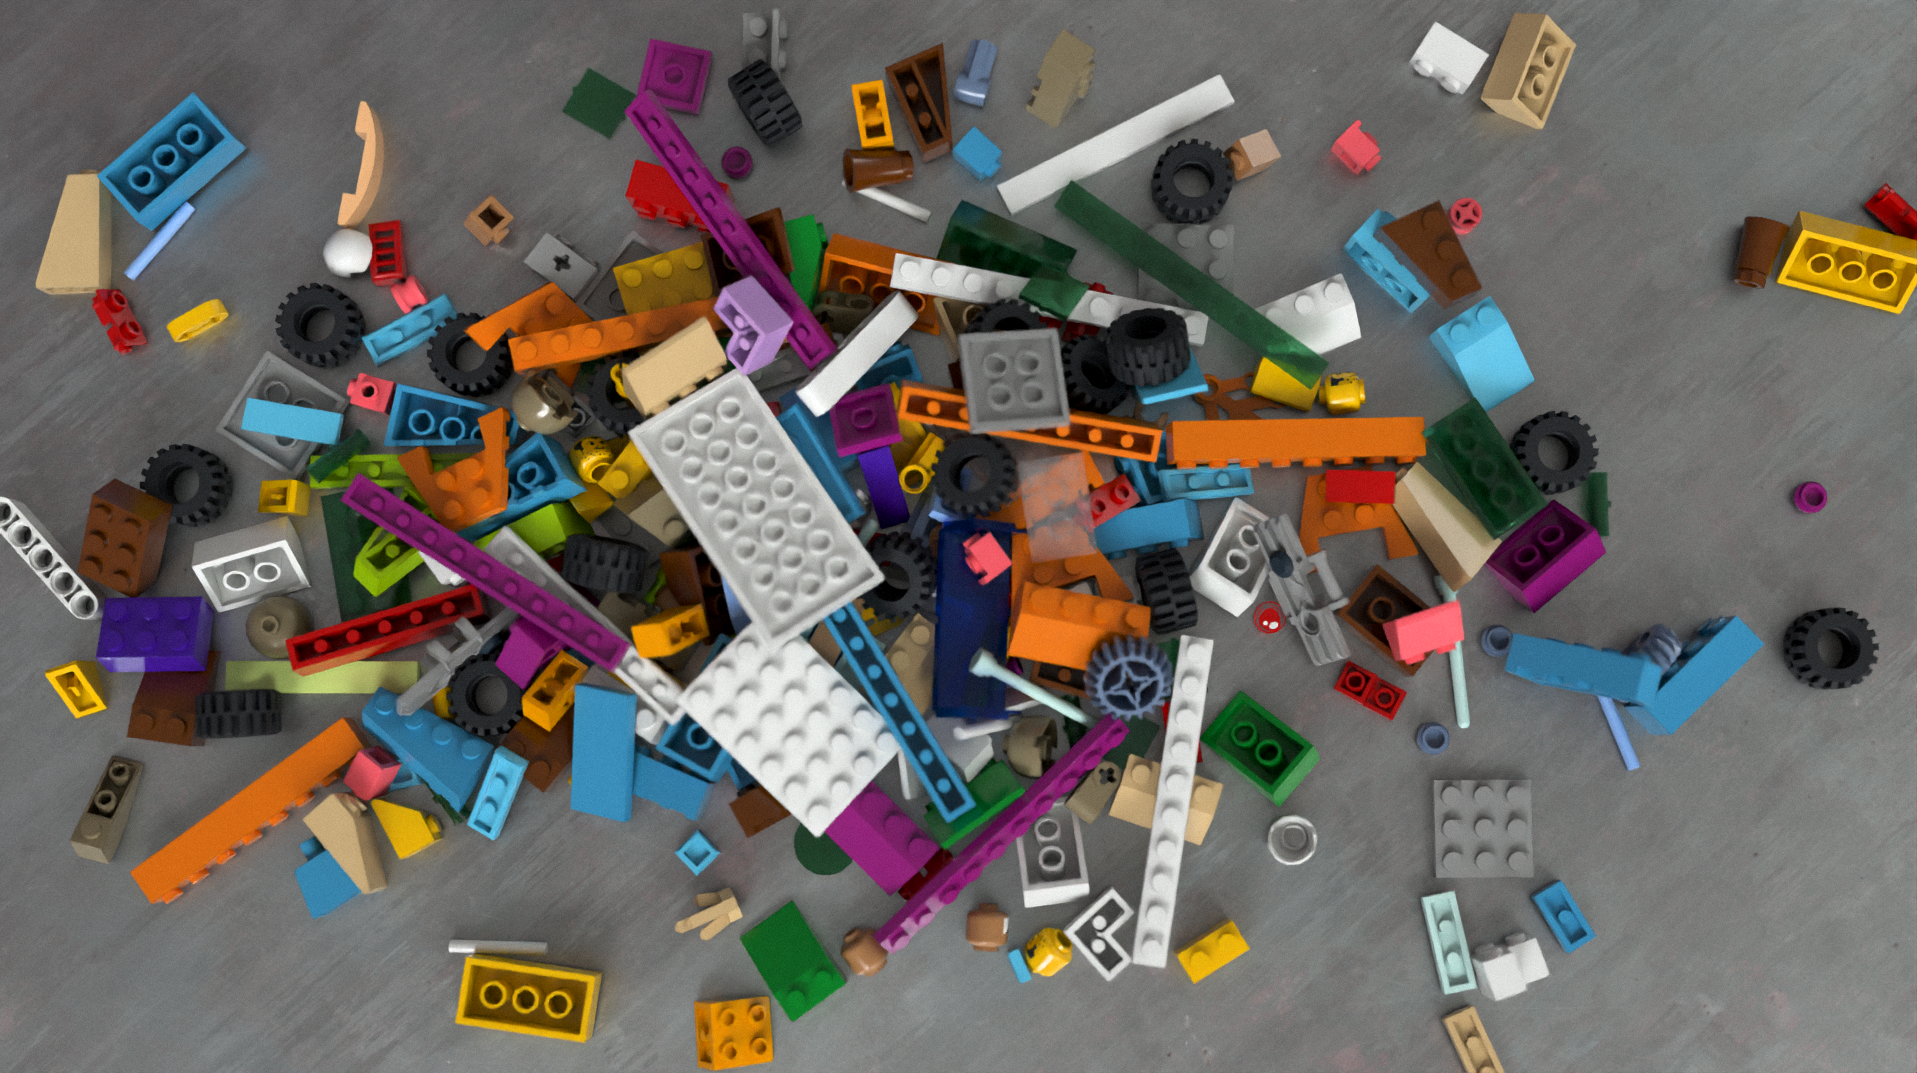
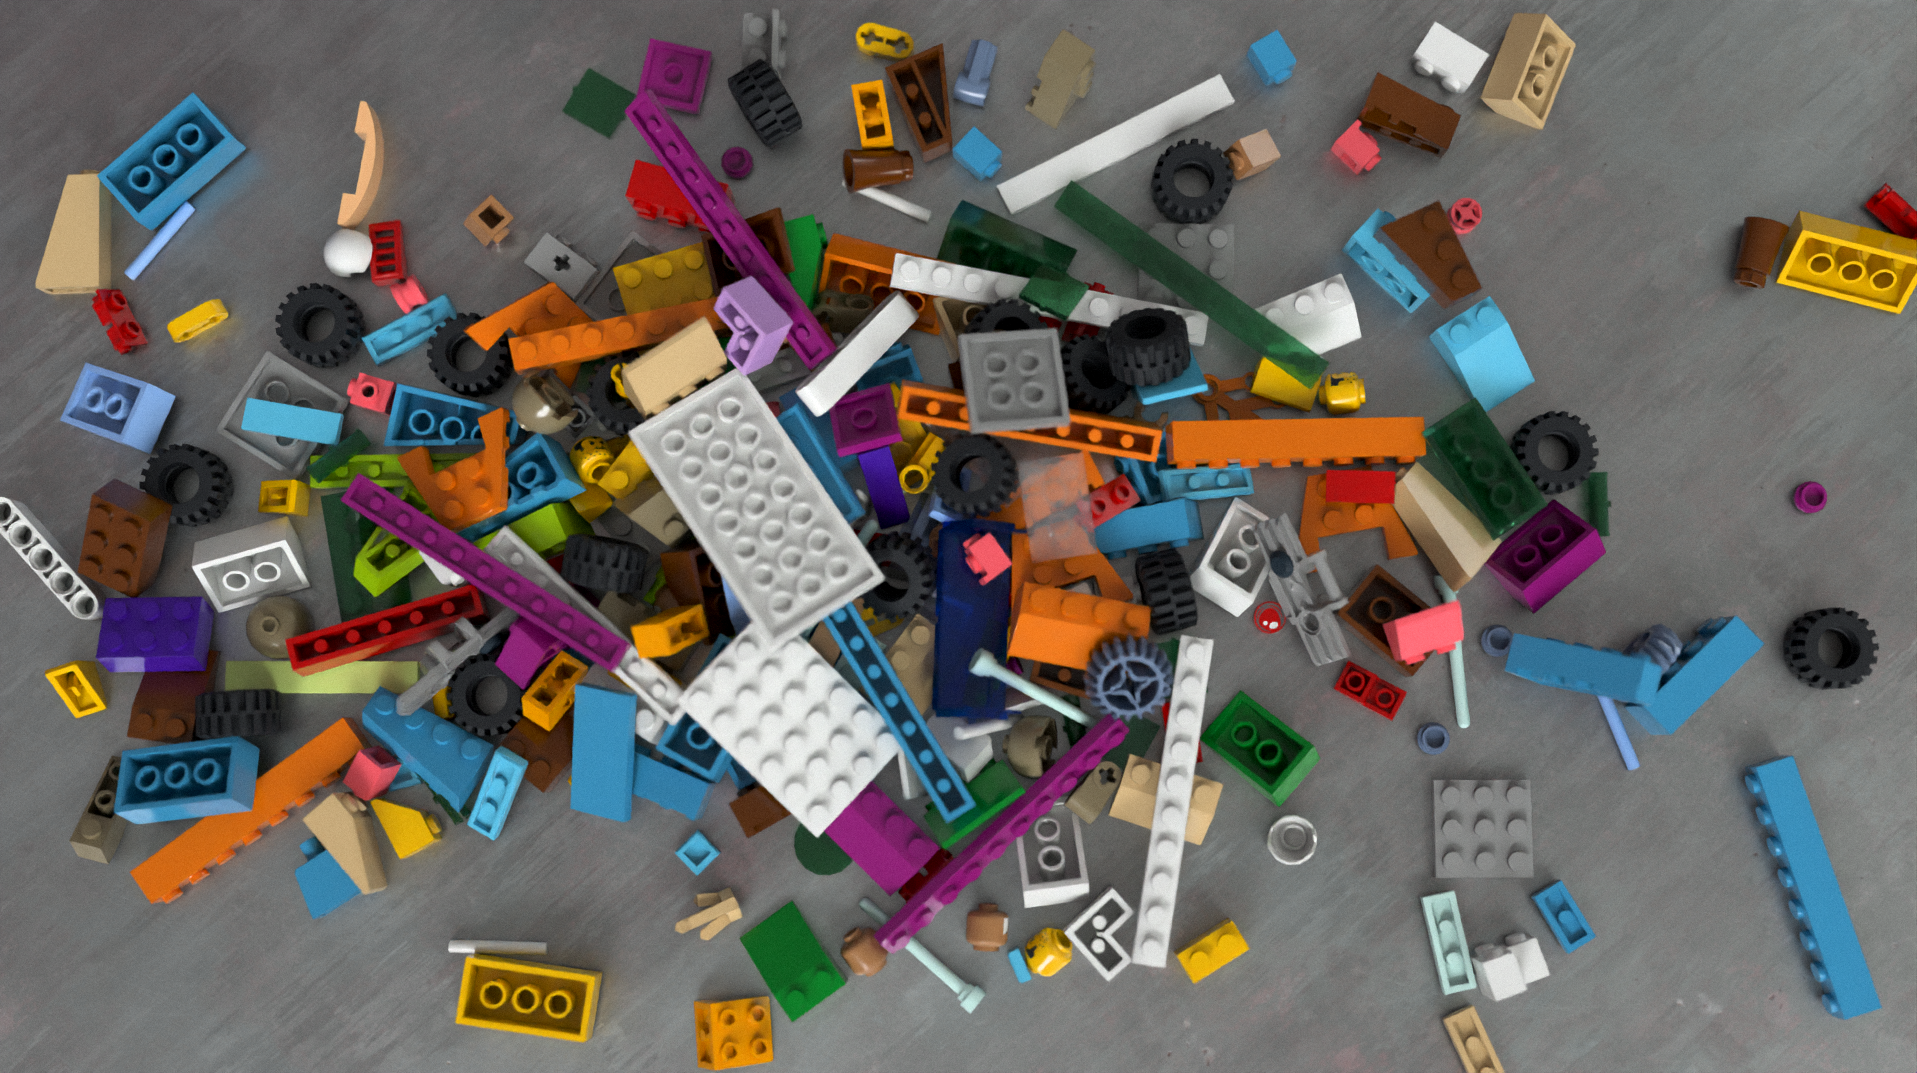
(118, 407): none -> light blue slope
(187, 780): none -> dark azure brick
(887, 35): none -> yellow beam
(968, 994): none -> light aqua piece
(1272, 58): none -> dark azure brick
(1407, 116): none -> reddish brown wedge
(1812, 887): none -> dark azure brick

